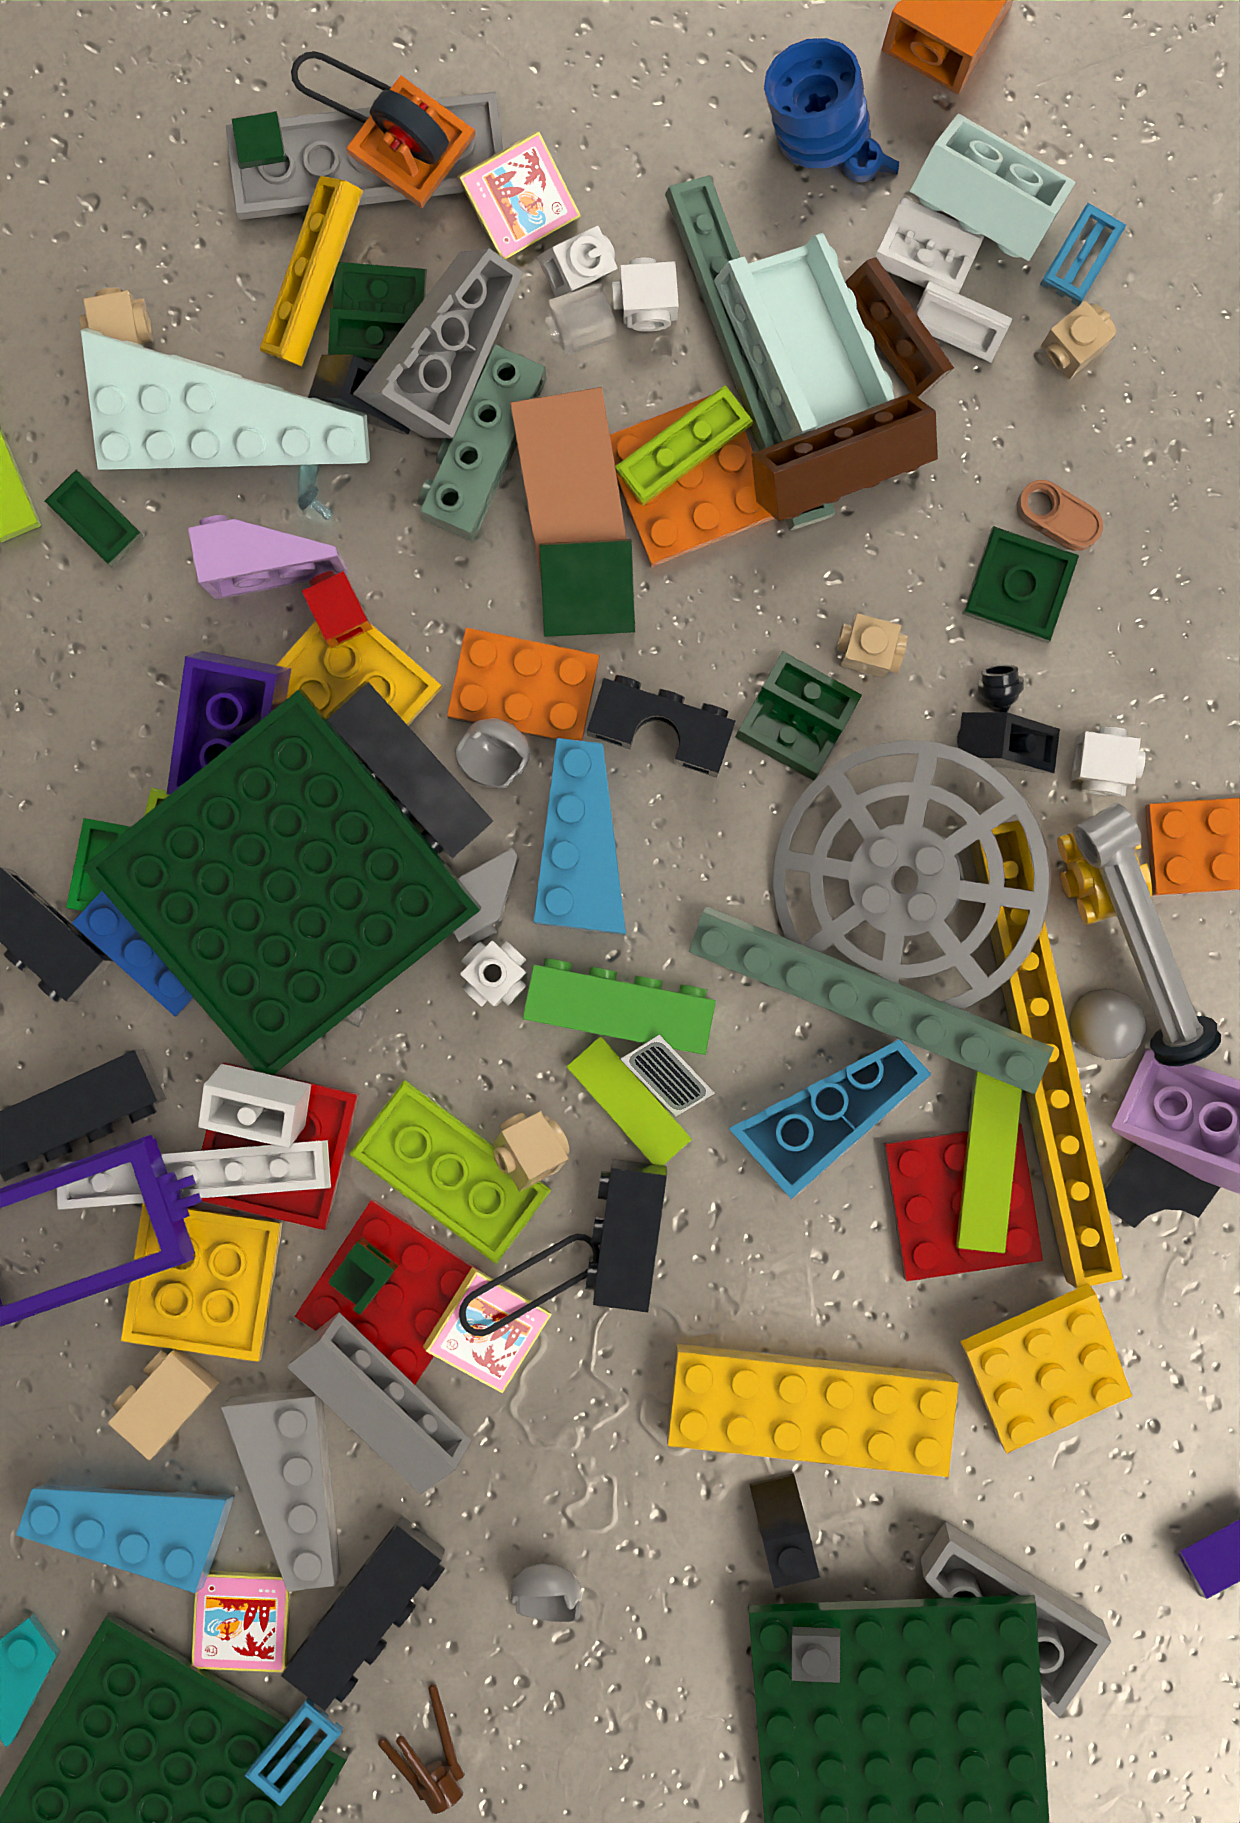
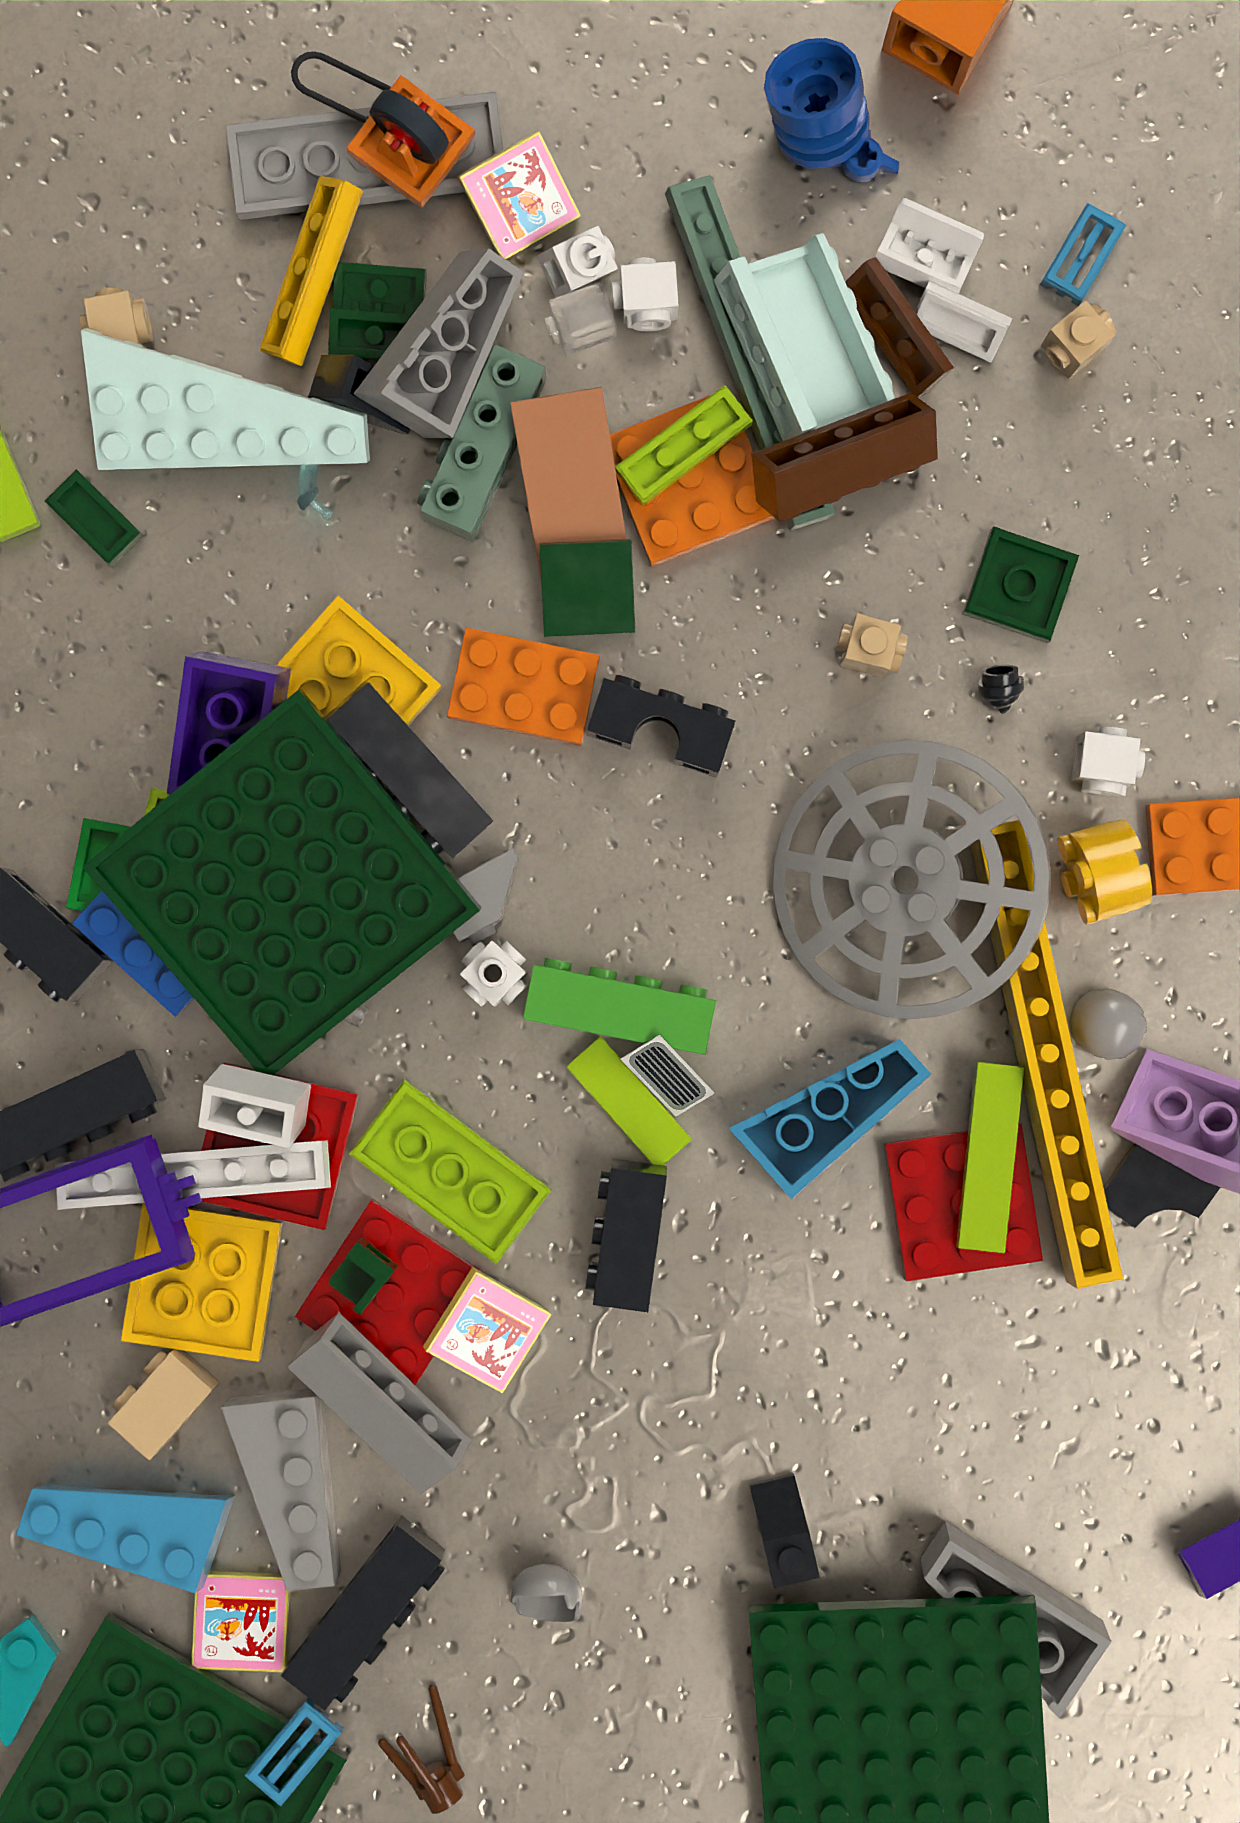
(250, 558): lavender slope -> none
(258, 140): dark green tile -> none
(336, 608): red brick -> none
(483, 1332): black piece -> none
(493, 752): light grey hair -> none
(530, 1149): tan brick -> none
(579, 855): dark azure wedge -> none
(798, 715): dark green slope -> none
(812, 1410): yellow brick -> none
(816, 1654): dark grey plate -> none
(871, 1000): sand green plate -> none
(991, 187): light aqua brick -> none
(1009, 741): black slope -> none
(1047, 1368): yellow plate -> none
(1070, 521): nougat piece -> none
(1109, 844): light grey piece -> none

